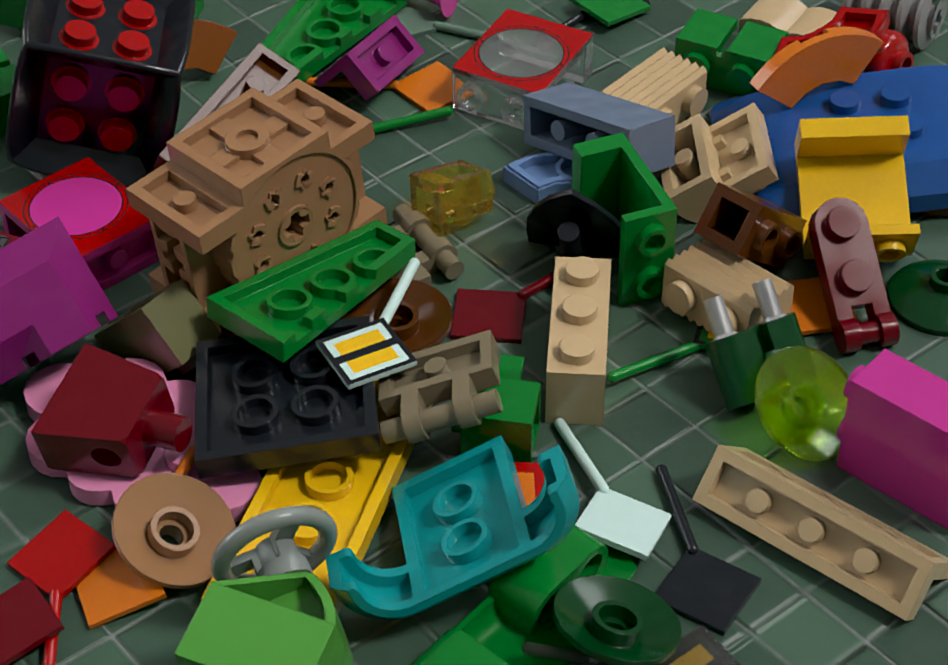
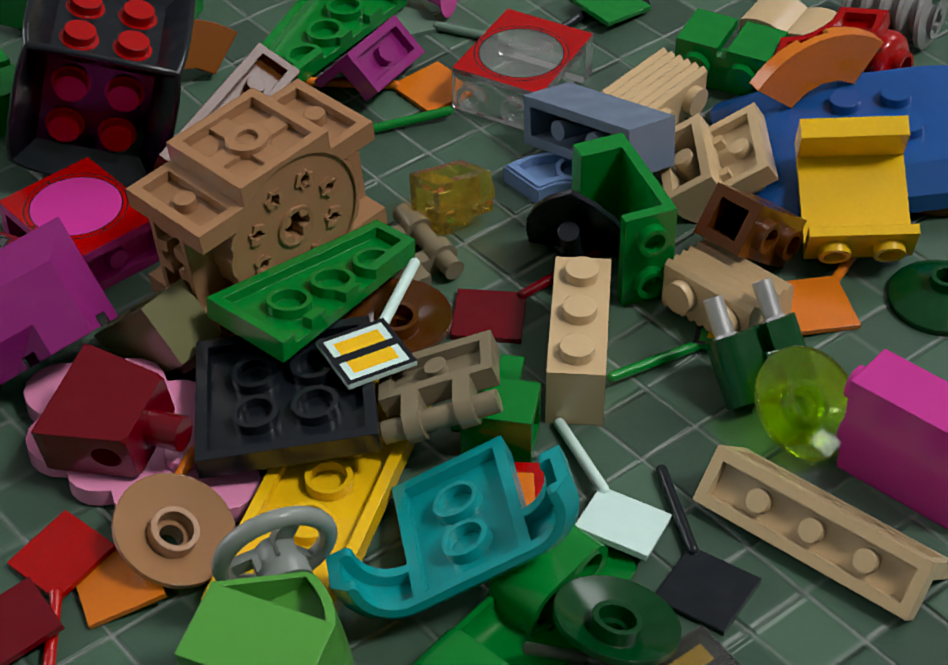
(851, 276): dark red plate -> none

